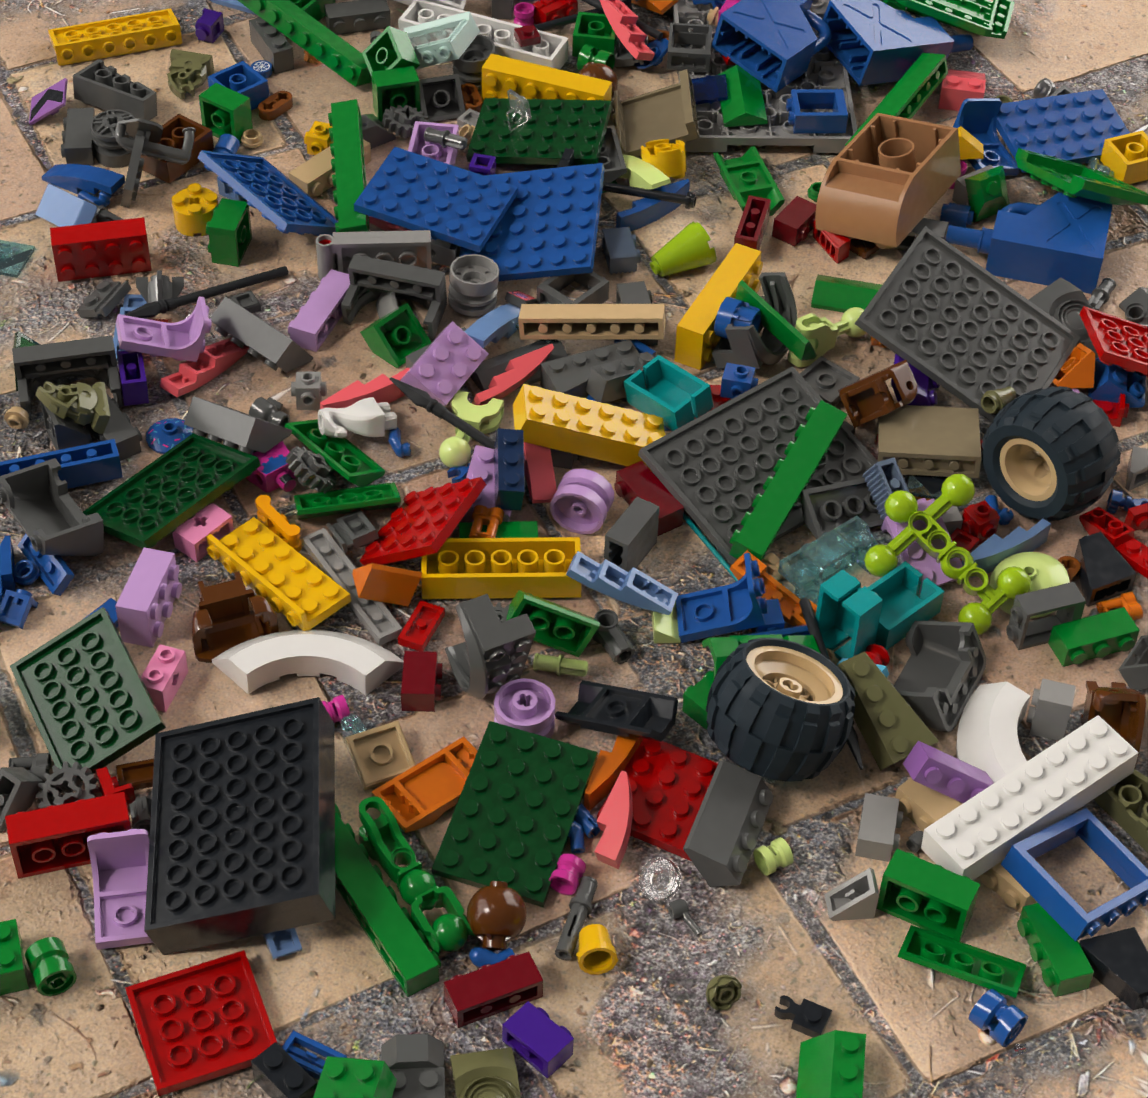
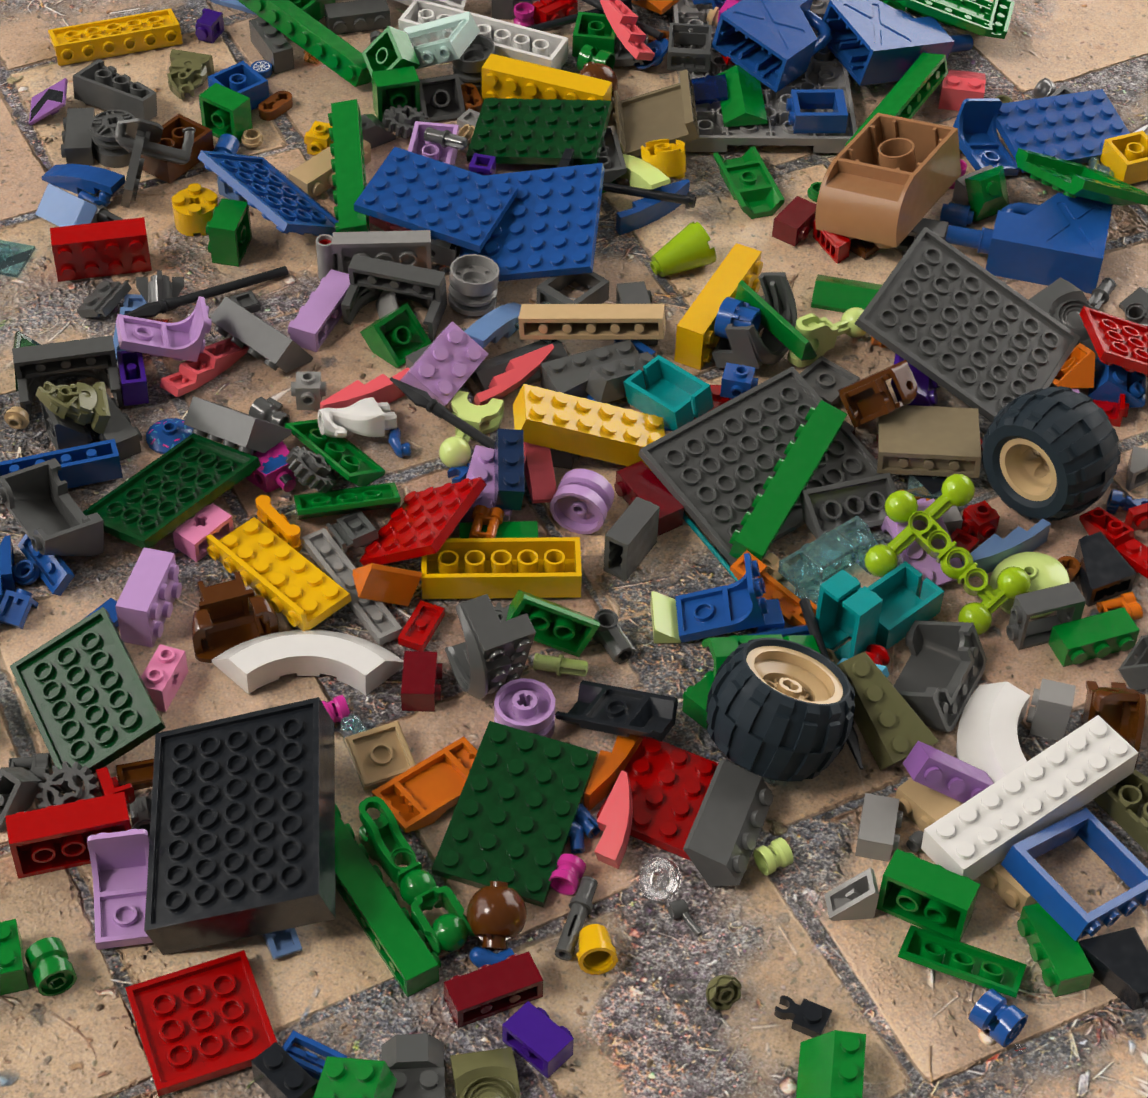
(518, 105): clear bracket -> none
(518, 298): dark grey tile -> none
(527, 35): dark red plate -> none
(620, 250): sand blue brick -> none
(629, 587): medium blue slope -> none
(753, 222): dark red brick -> none
(882, 481): sand blue brick -> none
(969, 146): yellow slope -> none
(997, 399): olive cone -> none
(1005, 515): blue arm -> none

